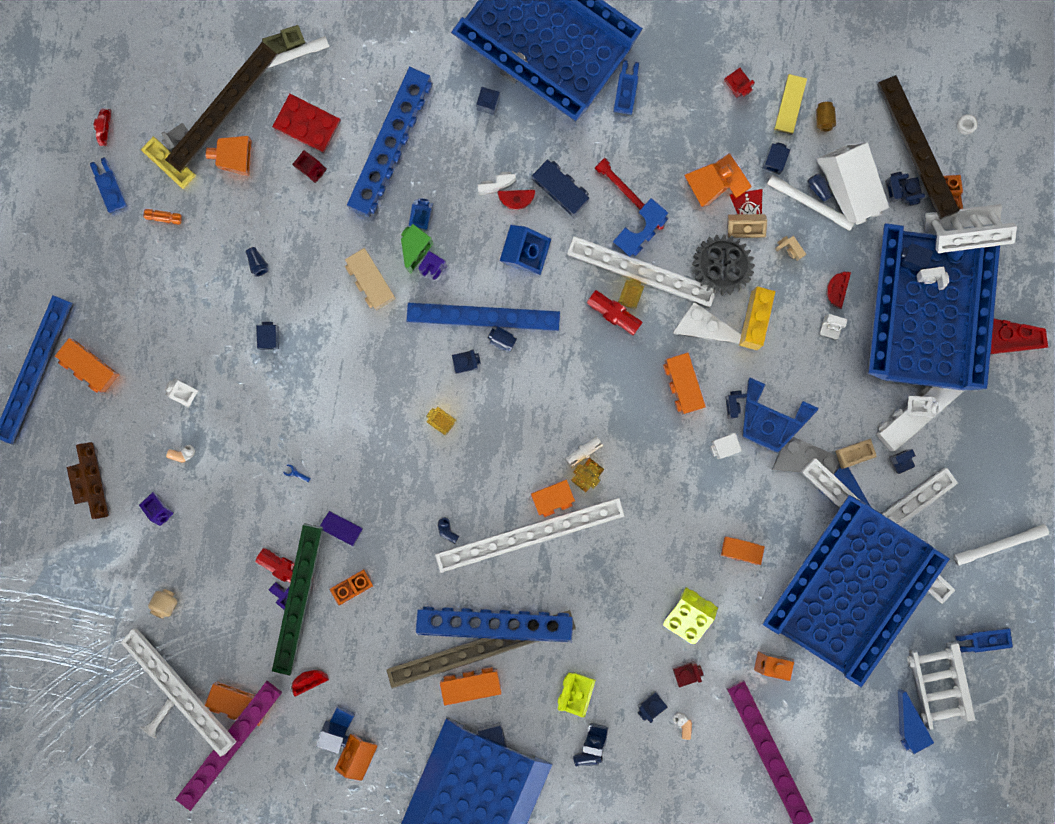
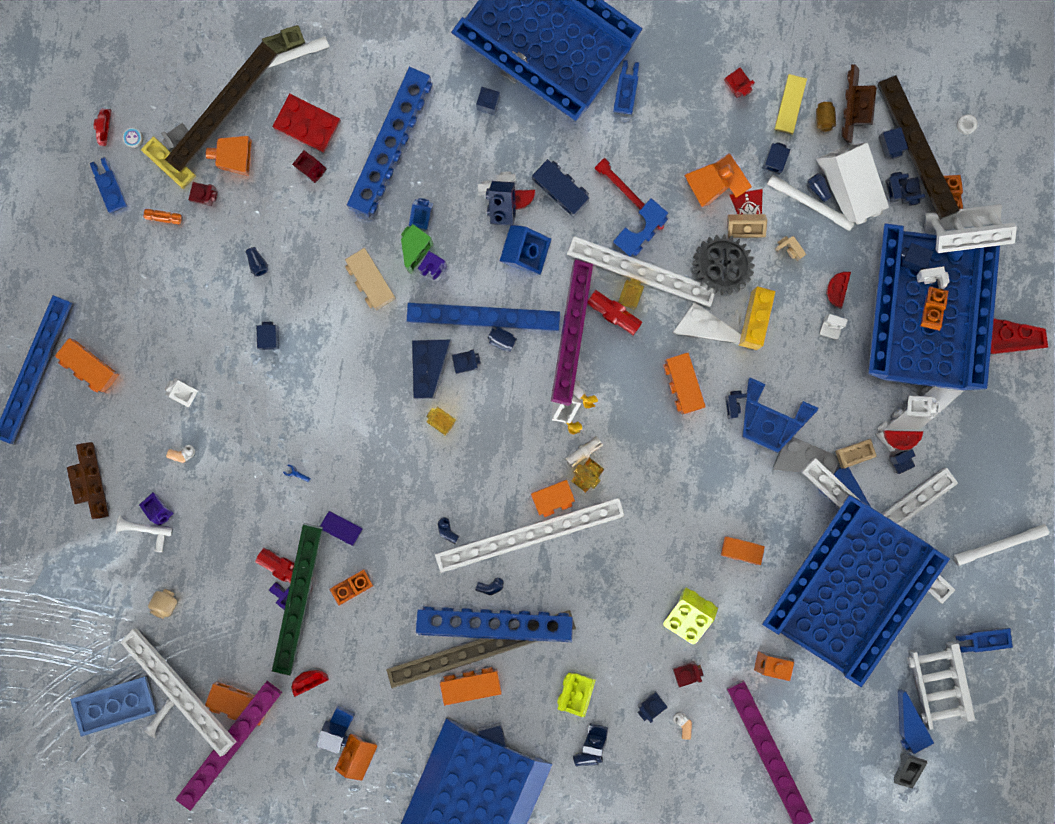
(113, 706): none -> medium blue plate
(132, 137): none -> tile
(160, 530): none -> white piece
(203, 194): none -> dark red bracket
(428, 364): none -> dark blue wedge
(492, 588): none -> dark blue arm
(501, 202): none -> dark blue brick
(566, 413): none -> white torso
(572, 333): none -> magenta plate
(725, 446): white brick -> none
(859, 104): none -> reddish brown bracket
(893, 143): none -> dark blue brick
(902, 439): none -> red plate
(909, 771): none -> dark grey slope
(934, 308): none -> orange slope

